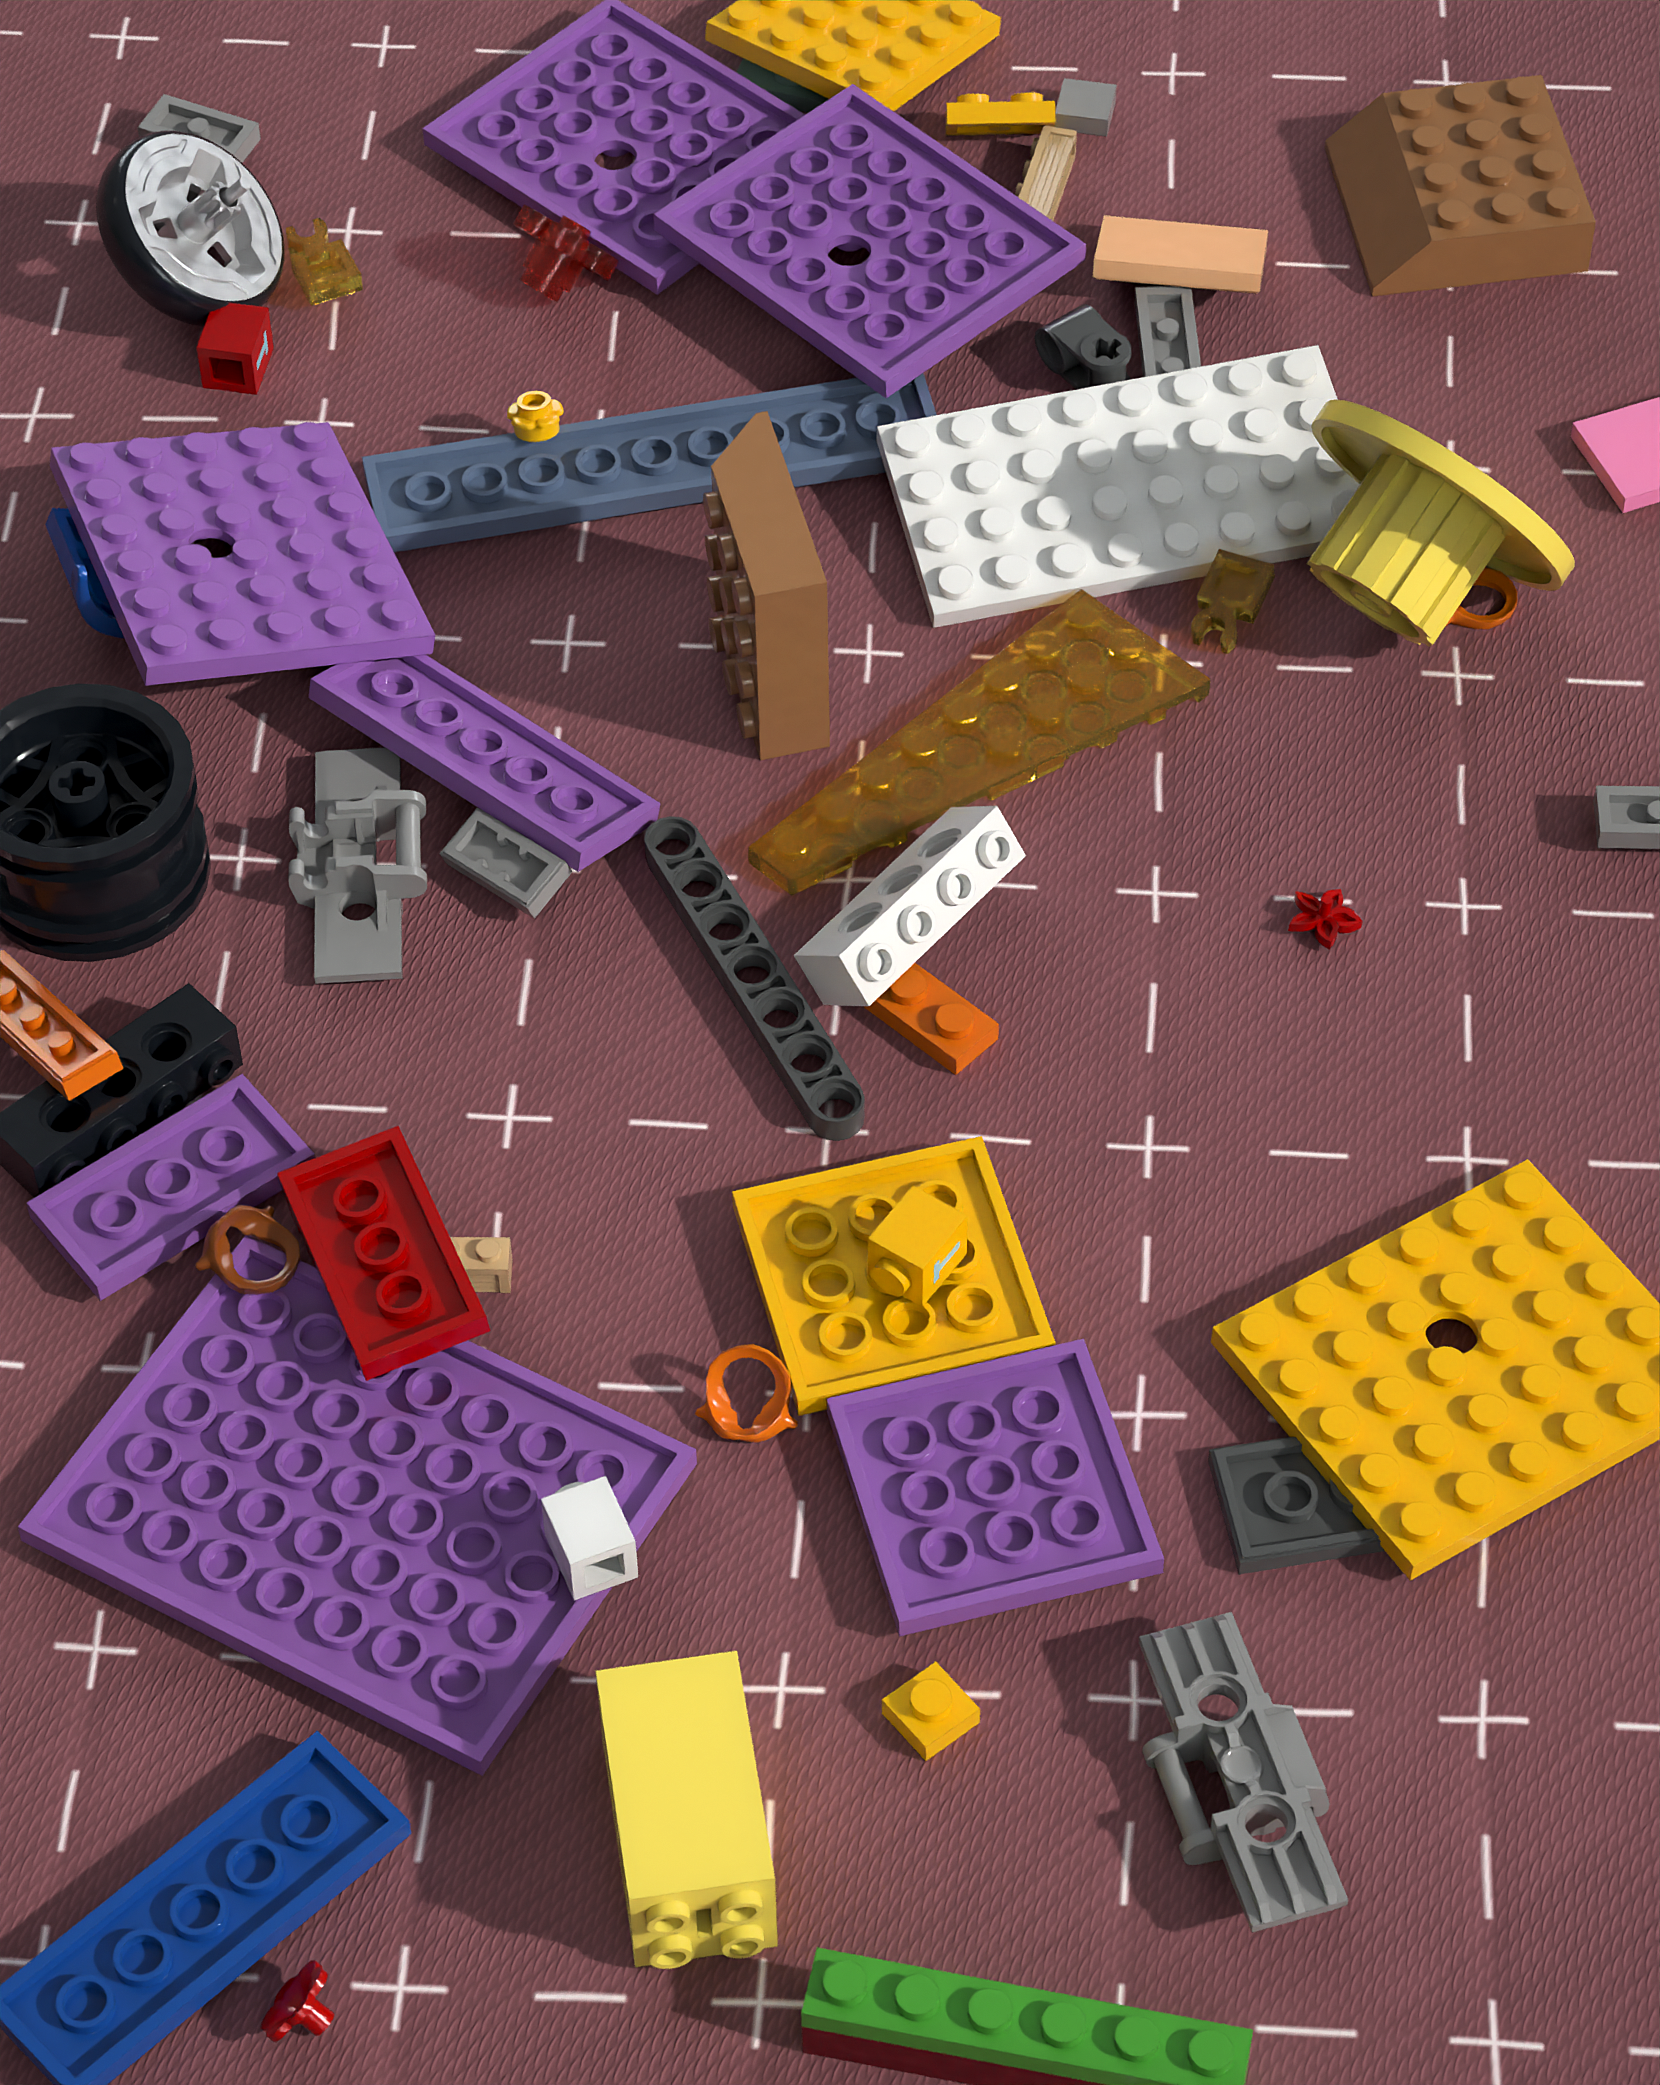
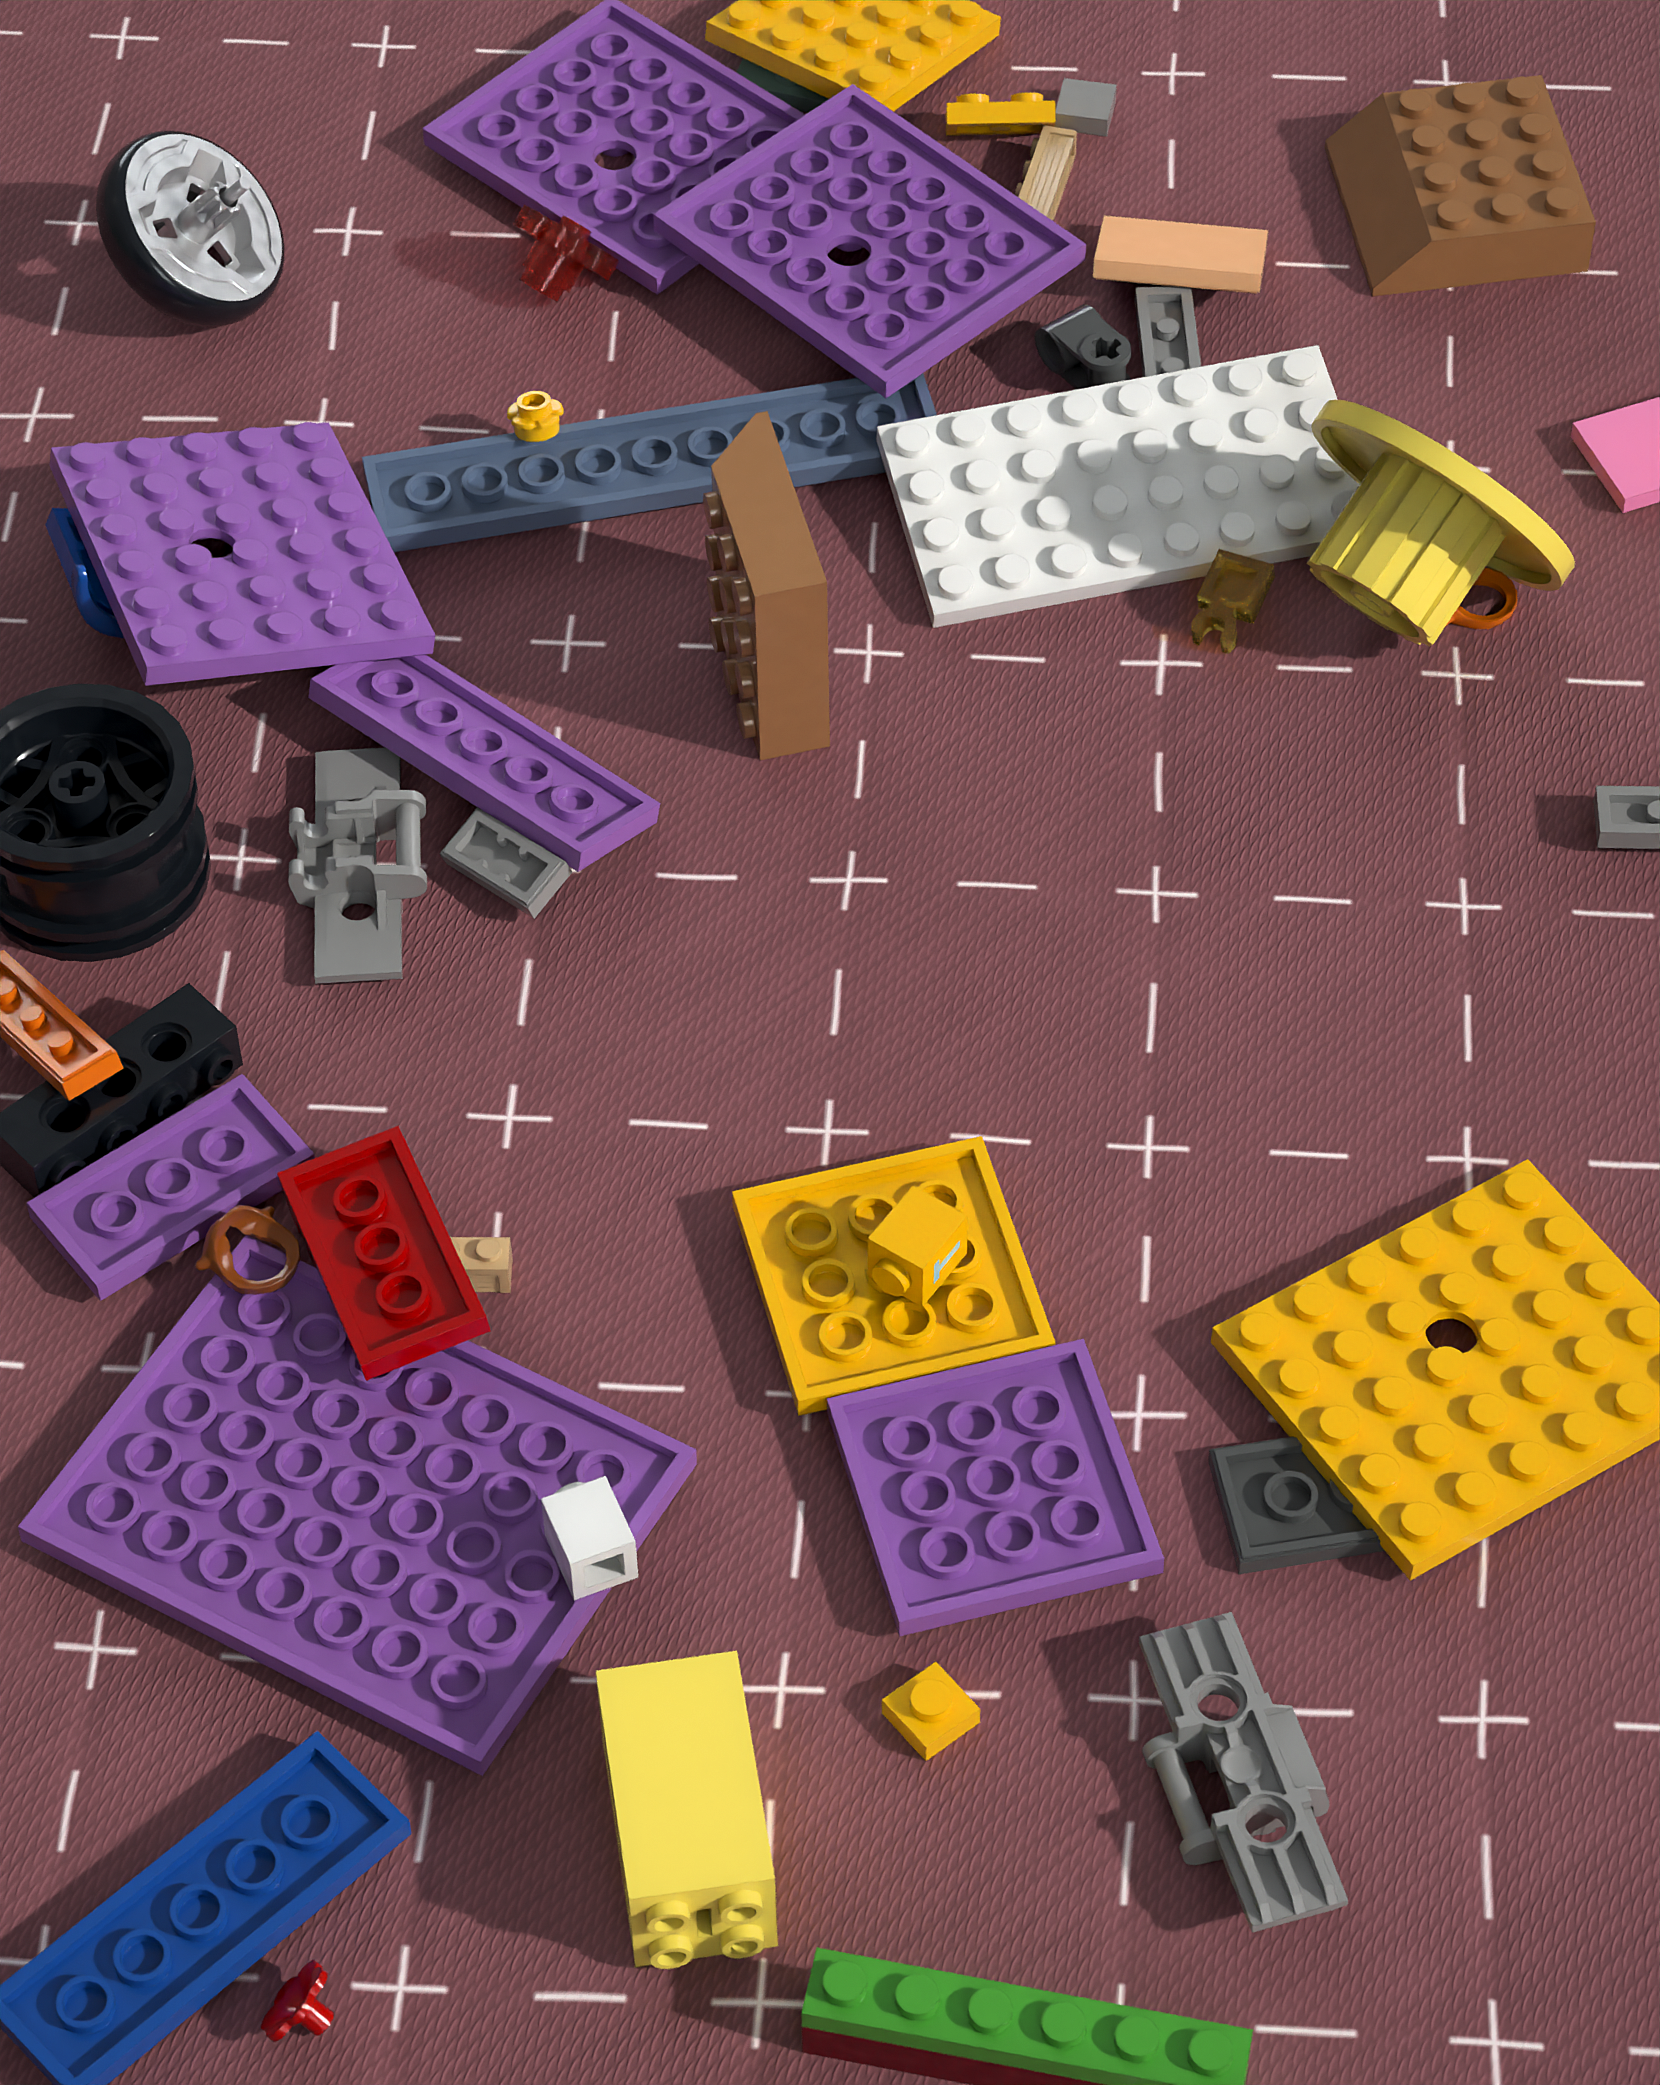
(226, 130): light grey plate -> none
(235, 348): red brick -> none
(322, 267): clear yellow plate -> none
(756, 999): dark grey beam -> none
(774, 1413): orange piece -> none
(909, 906): white brick -> none
(935, 1019): orange plate -> none
(1009, 722): clear yellow wing -> none
(1325, 916): red plant -> none

